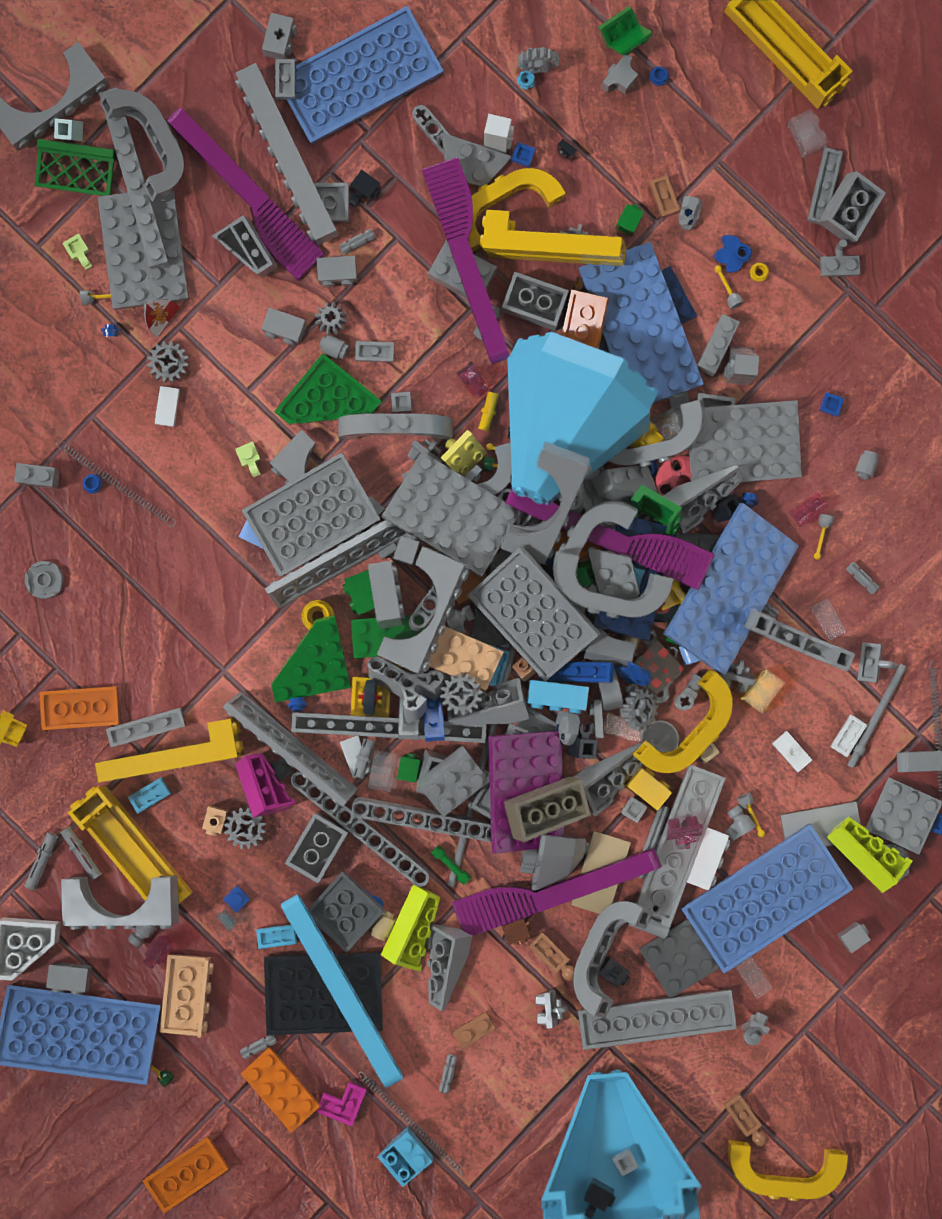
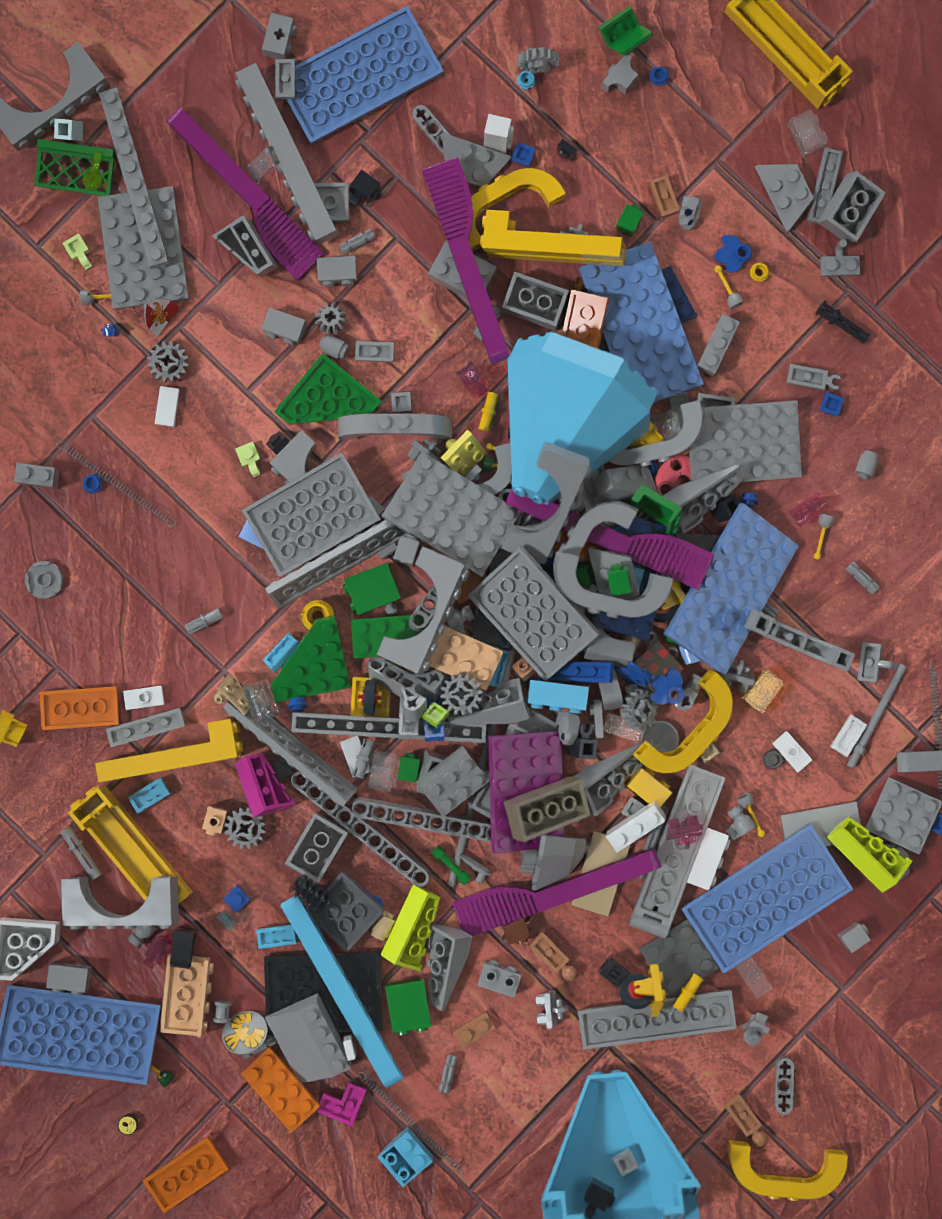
(39, 865): light grey pin -> none
(92, 179): none -> clear neon green plate
(128, 1124): none -> light yellow tile
(135, 105): light grey arch -> none
(144, 697): none -> white plate
(183, 947): none -> black tile
(204, 621): none -> light grey axle
(222, 1011): none -> light grey bush
(234, 692): none -> tan hinge
(245, 1032): none -> shield
(261, 700): none -> clear plate
(263, 164): none -> clear plate
(277, 442): none -> black plate
(281, 652): none -> medium azure plate
(309, 1040): none -> light grey slope
(311, 892): none -> black piece
(350, 1046): none -> white tile
(386, 594): light grey brick -> none
(408, 1006): none -> green panel
(435, 714): none -> lime tile
(483, 871): none -> light grey bar
(499, 978): none -> light grey brick
(595, 951): light grey arch -> none
(619, 579): none -> green brick
(636, 826): none -> white brick
(640, 991): none -> plate
(665, 686): none -> blue plate
(688, 992): none -> yellow pin
(741, 365): light grey wedge -> none
(772, 759): none -> black tile
(786, 191): none -> light grey wing
(788, 1071): none -> light grey beam
(810, 378): none -> light grey plate
(828, 619): clear plate -> none
(862, 335): none -> black pin

